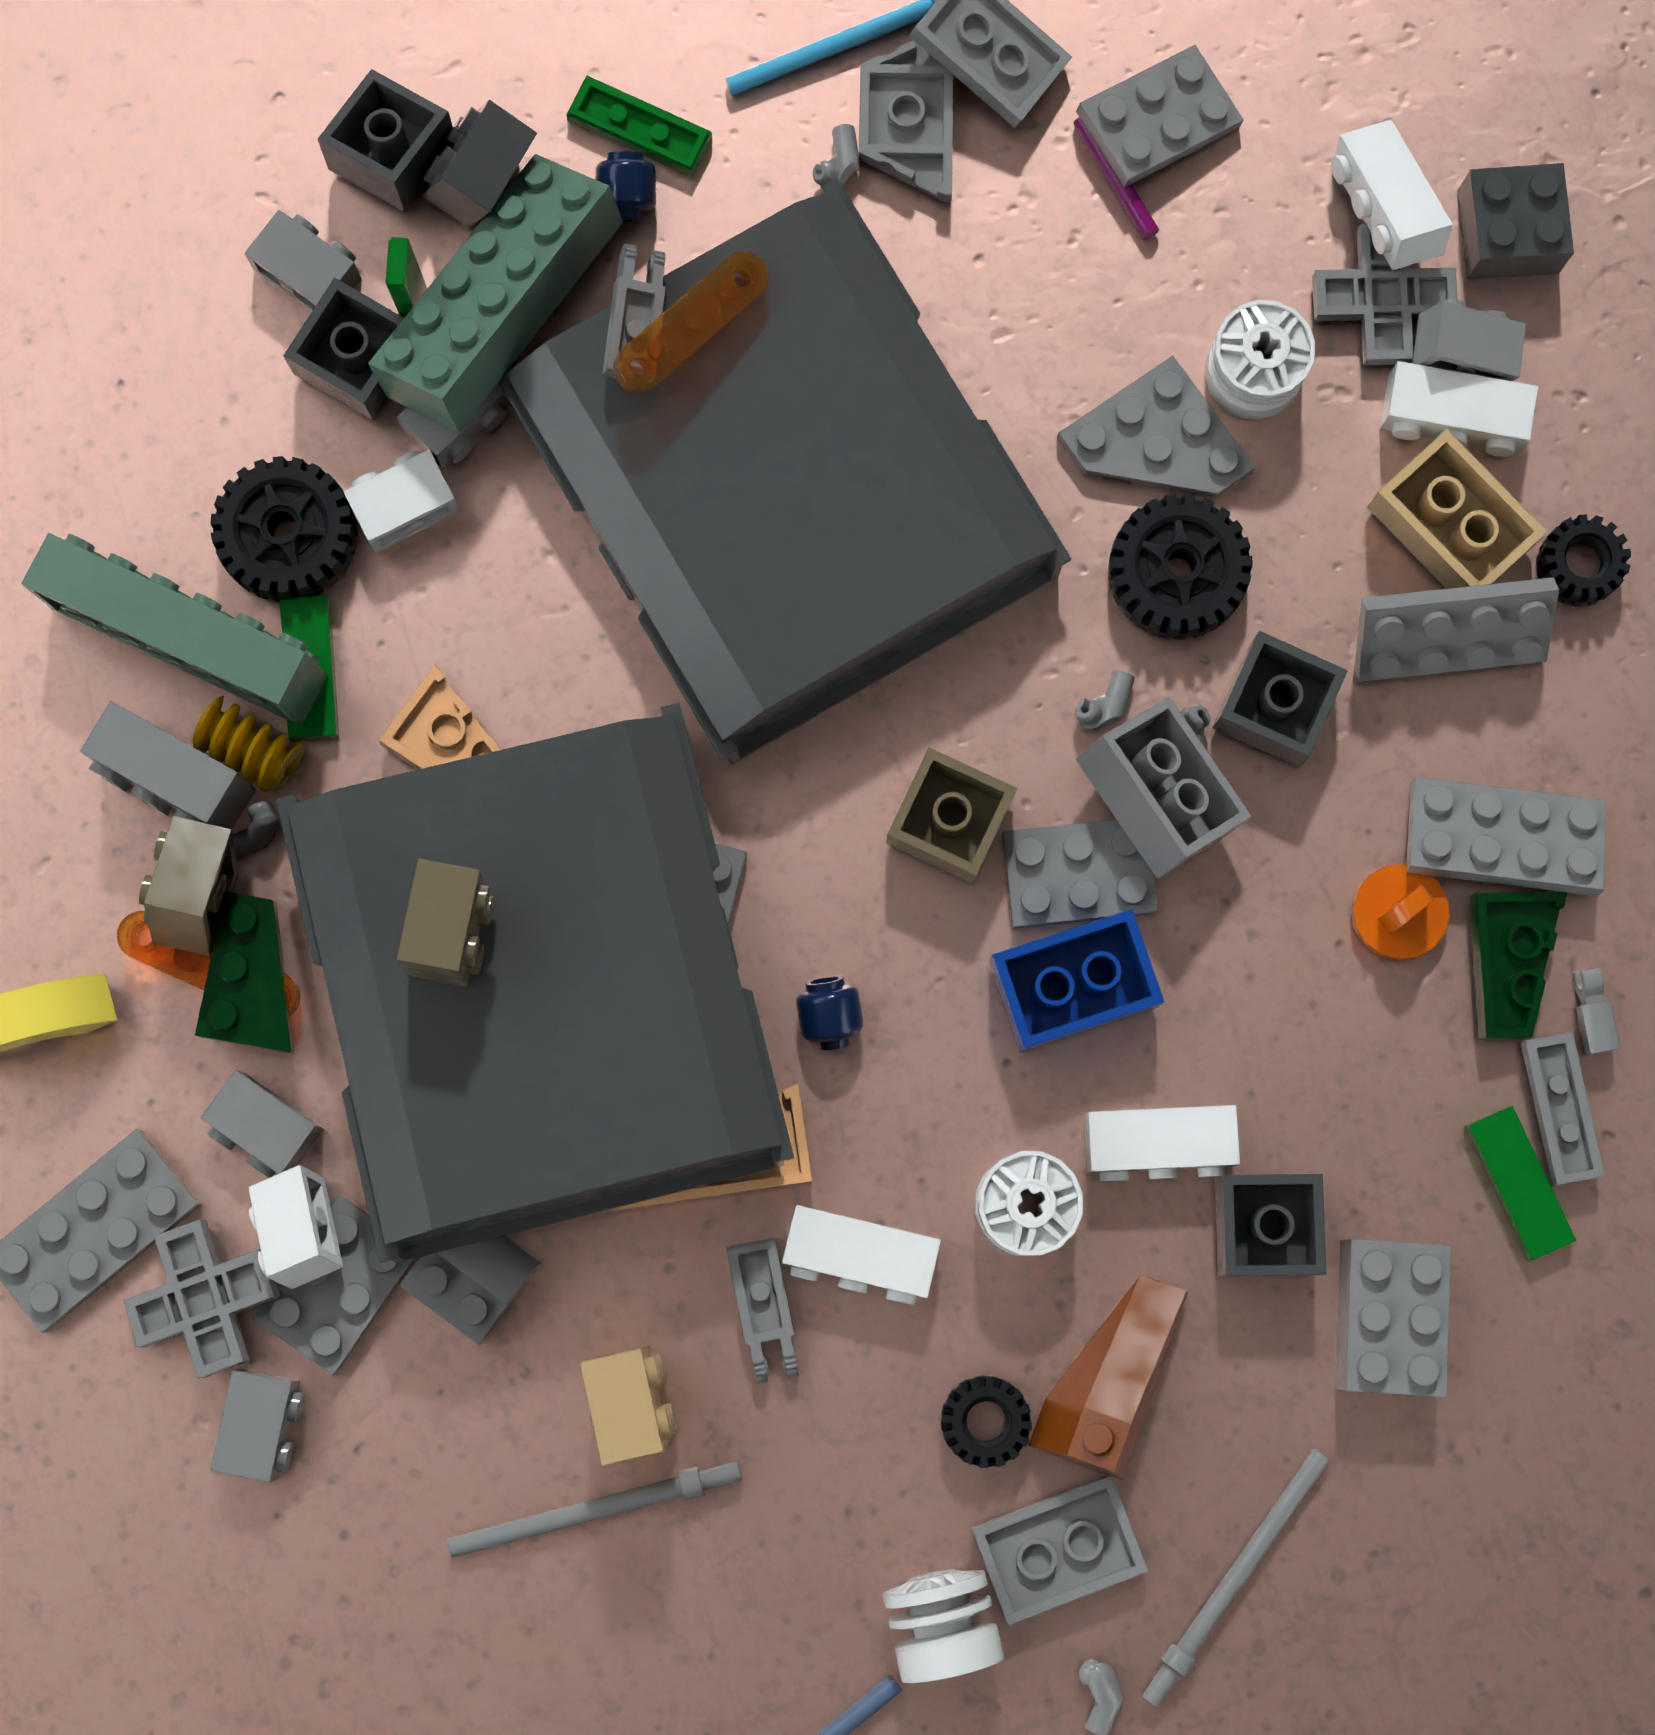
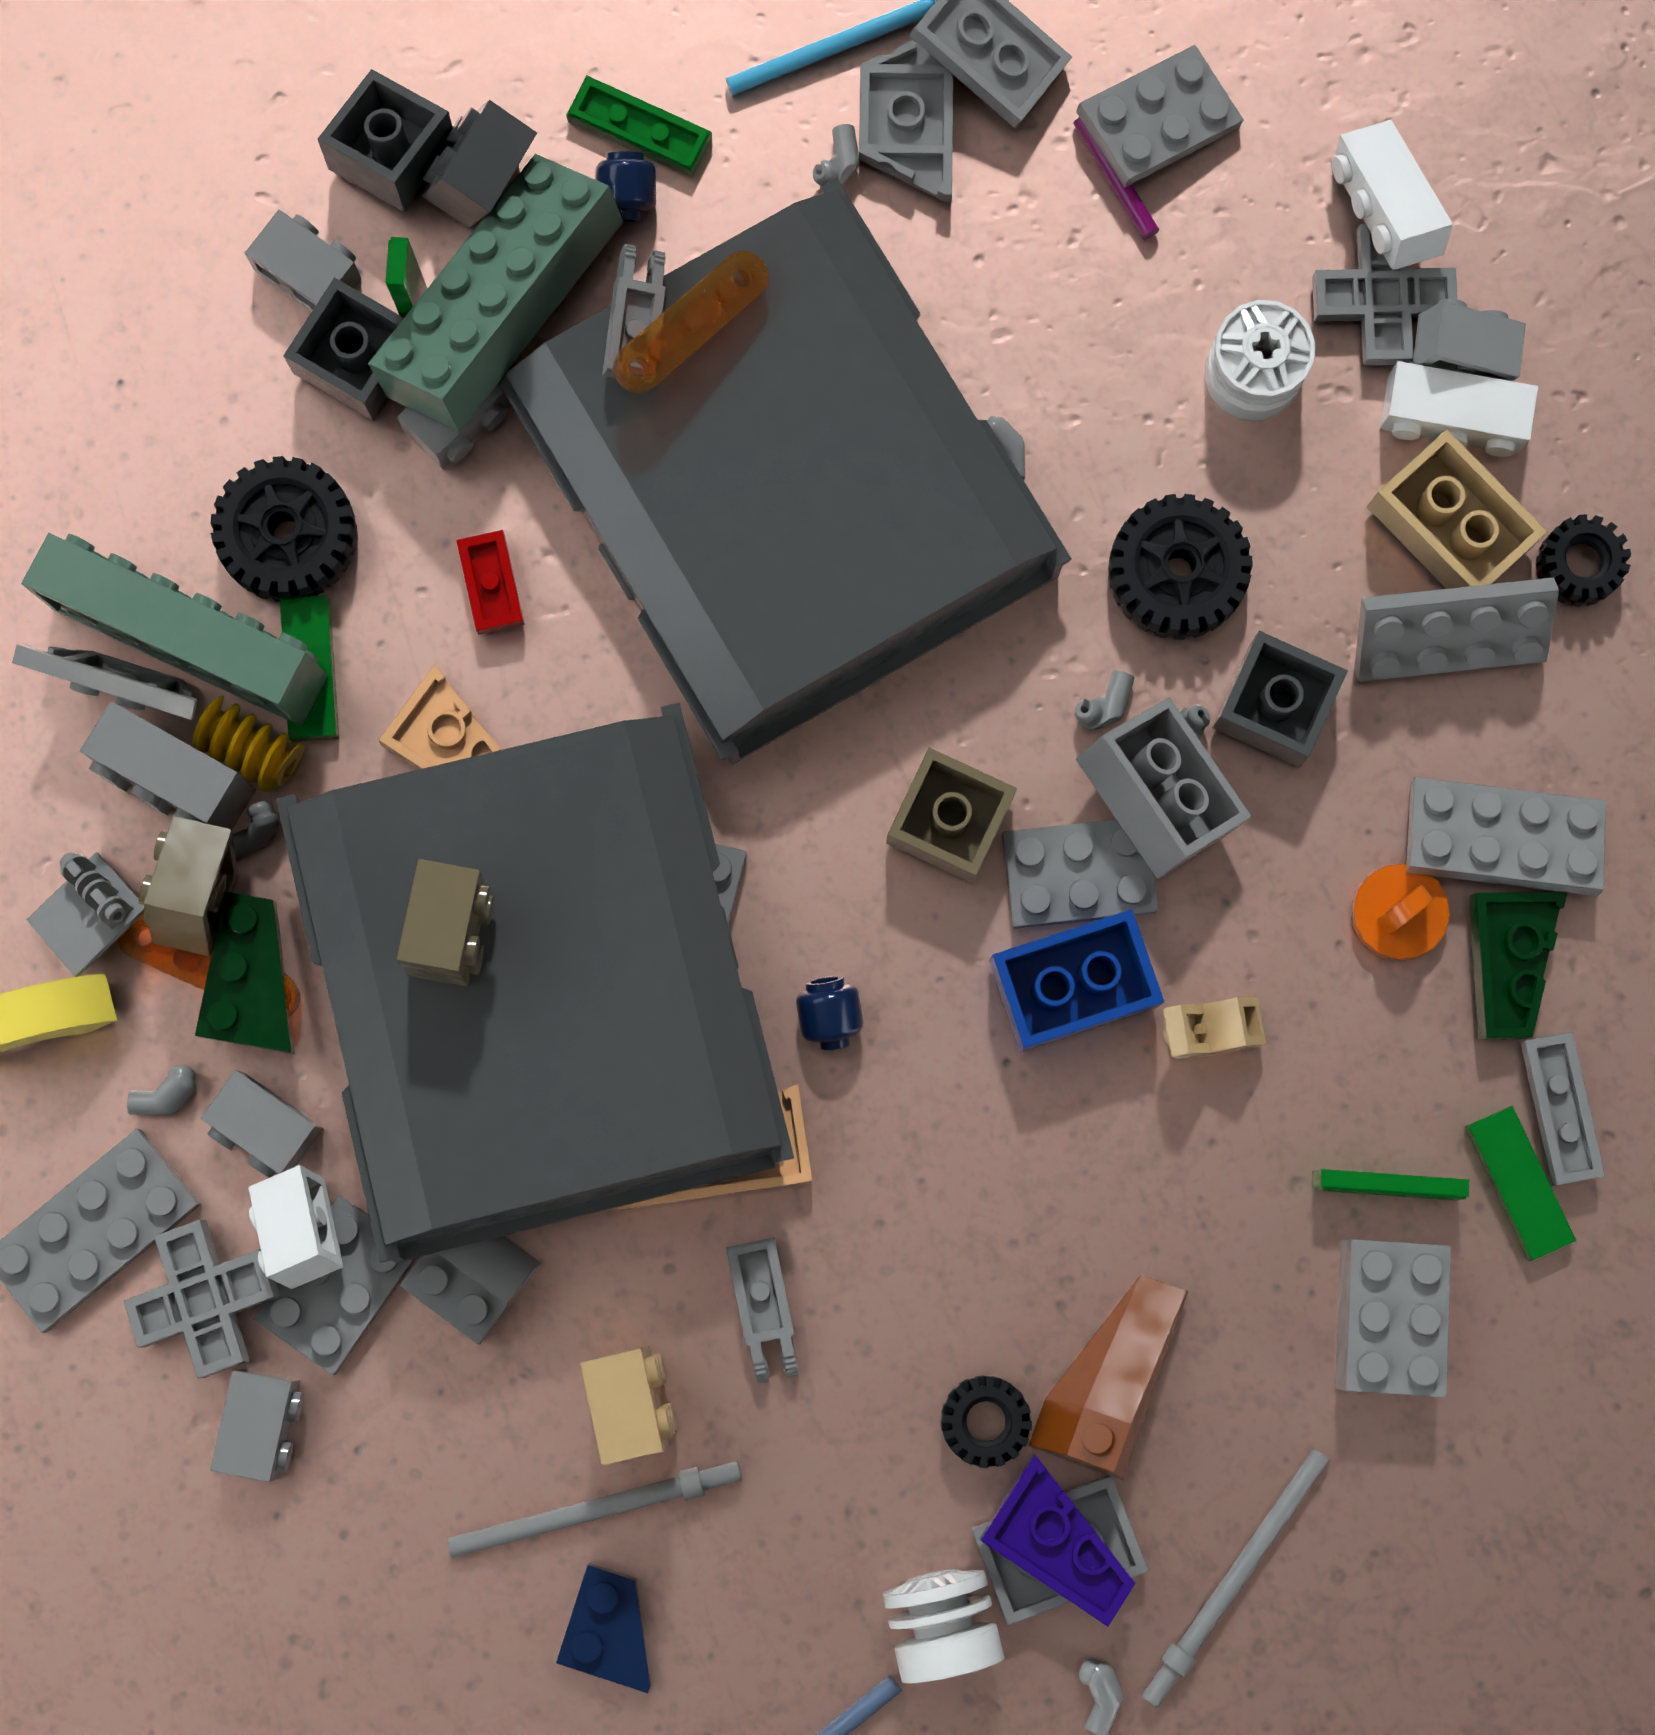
(85, 911): none -> light grey hinge
(98, 672): none -> light grey wing
(168, 1097): none -> light grey arm
(401, 500): white brick -> none
(490, 582): none -> red plate
(607, 1630): none -> dark blue wing
(860, 1254): white brick -> none
(1000, 1195): white wheel -> none
(1011, 442): none -> light grey arm
(1056, 1545): none -> dark purple wing
(1158, 437): light grey plate -> none
(1161, 1142): white brick -> none
(1213, 1027): none -> tan brick
(1270, 1225): dark grey brick -> none
(1390, 1184): none -> green tile
(1515, 221): dark grey brick -> none
(1594, 1014): light grey bar -> none

